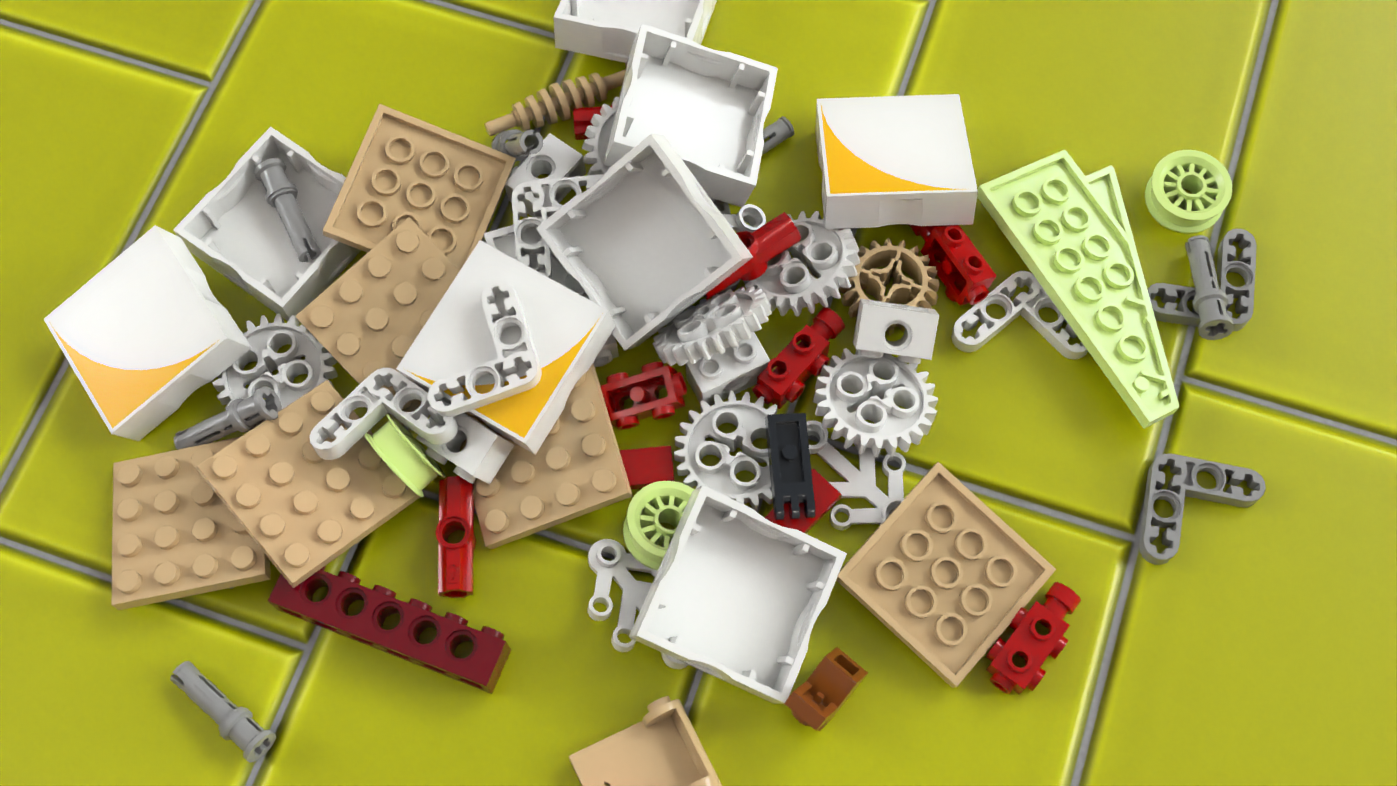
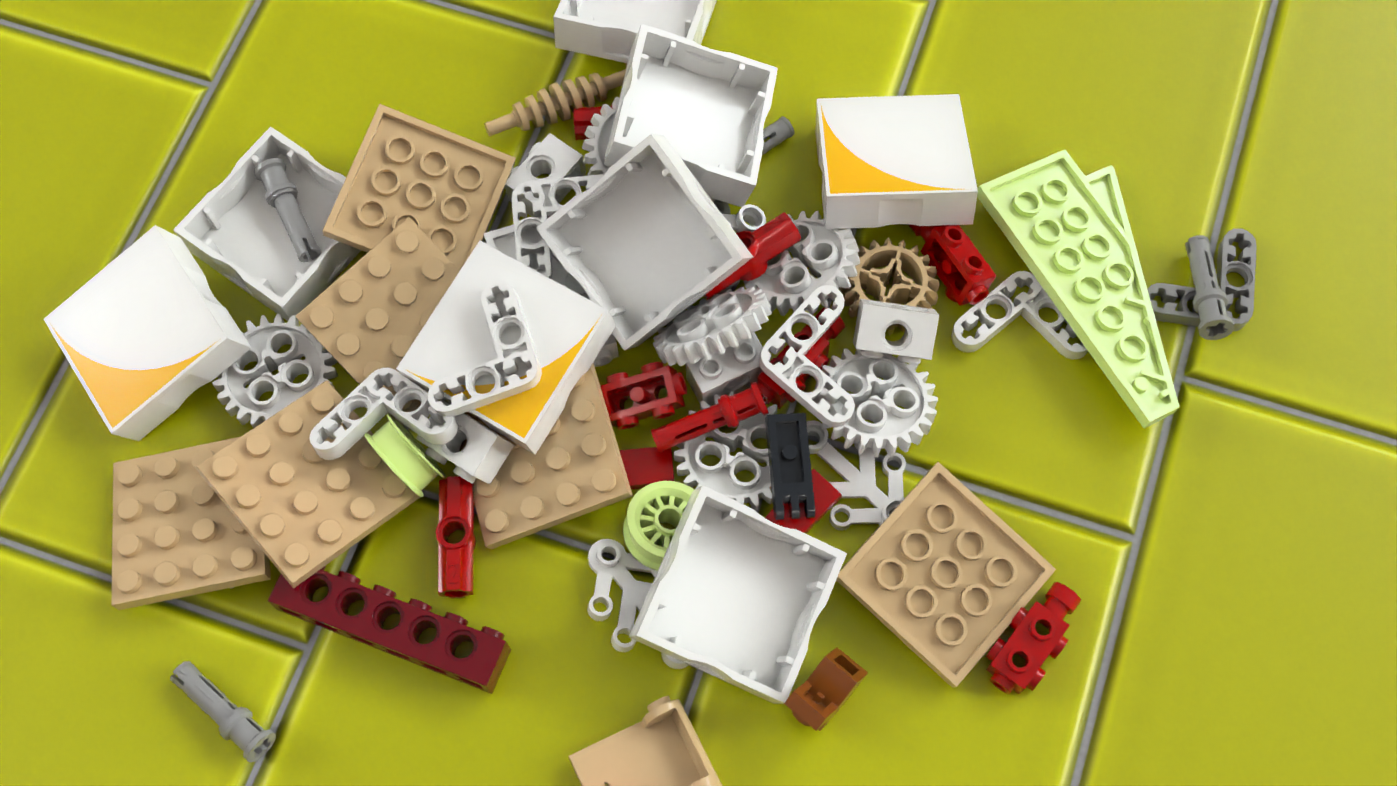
(240, 416): light grey pin -> none
(518, 143): light grey pin -> none
(727, 411): none -> red pin
(798, 364): none -> white beam
(1186, 484): light grey beam -> none
(1200, 175): yellowish green wheel -> none

